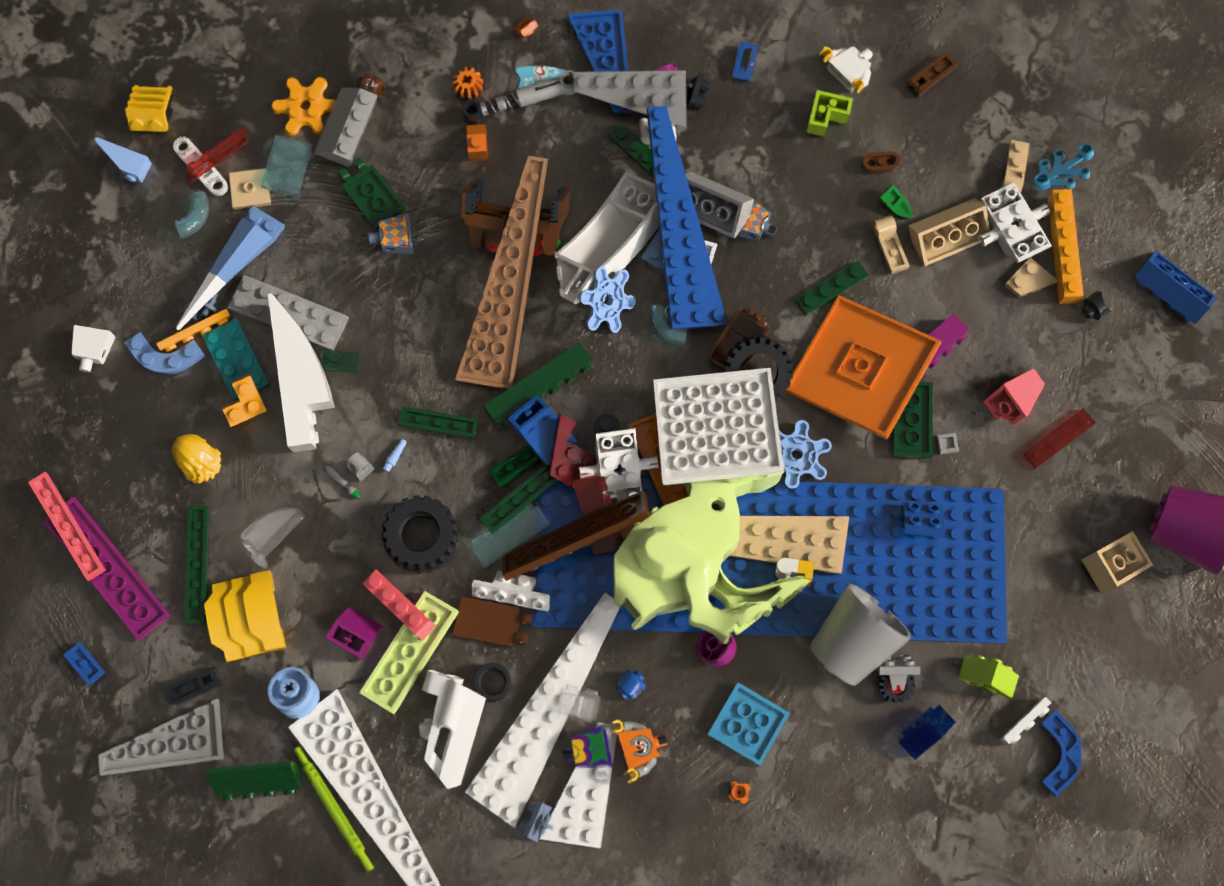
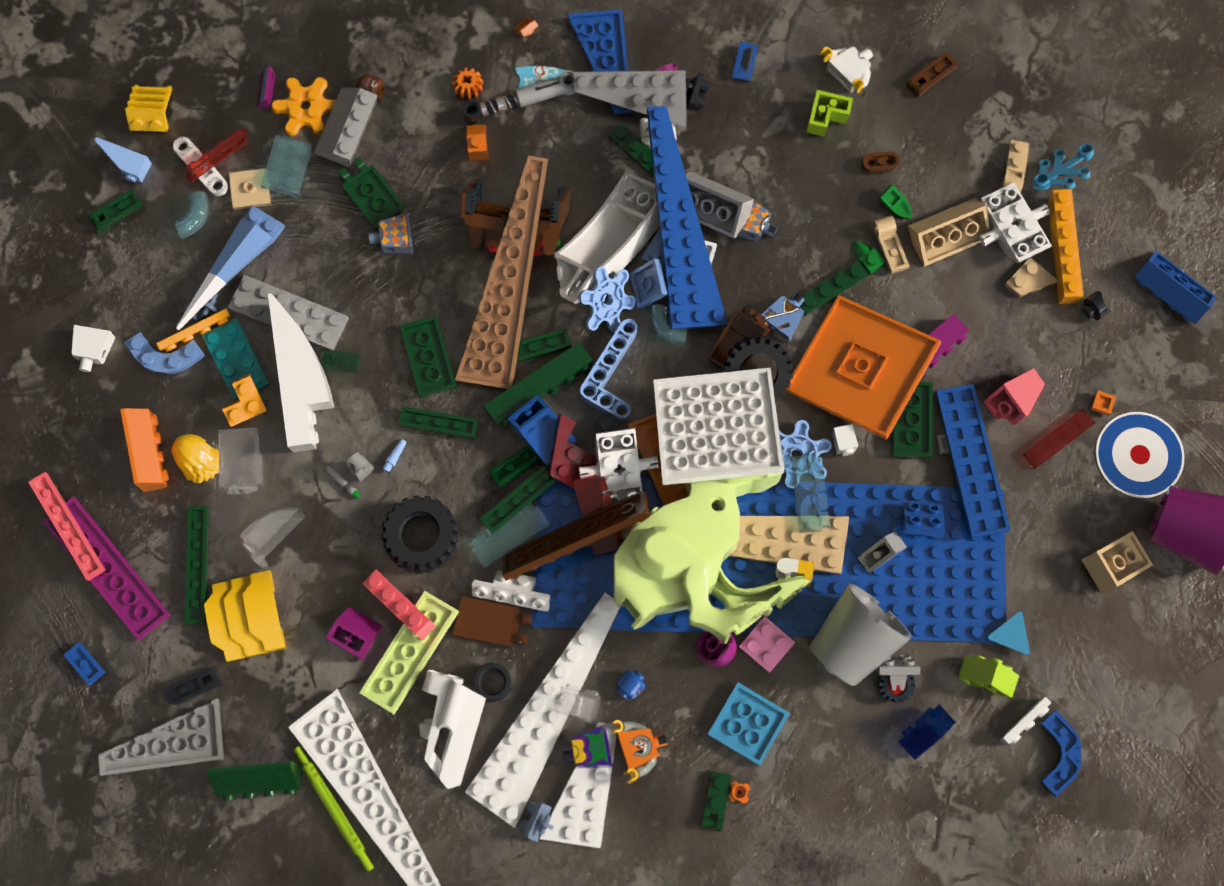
(115, 211): none -> dark green plate
(144, 449): none -> orange slope
(240, 461): none -> clear piece
(266, 88): none -> magenta slope
(293, 692): light blue wheel -> none
(428, 357): none -> dark green plate
(543, 345): none -> dark green plate
(607, 370): none -> light blue beam
(648, 283): none -> medium blue plate
(716, 800): none -> dark green plate
(766, 644): none -> bright pink plate
(785, 315): none -> medium blue torso
(806, 488): none -> clear light blue windscreen
(845, 440): none -> white brick
(868, 257): none -> green plate
(882, 552): none -> light grey slope
(972, 461): none -> blue plate
(1012, 634): none -> dark azure piece
(1103, 403): none -> orange plate
(1140, 454): none -> sticker

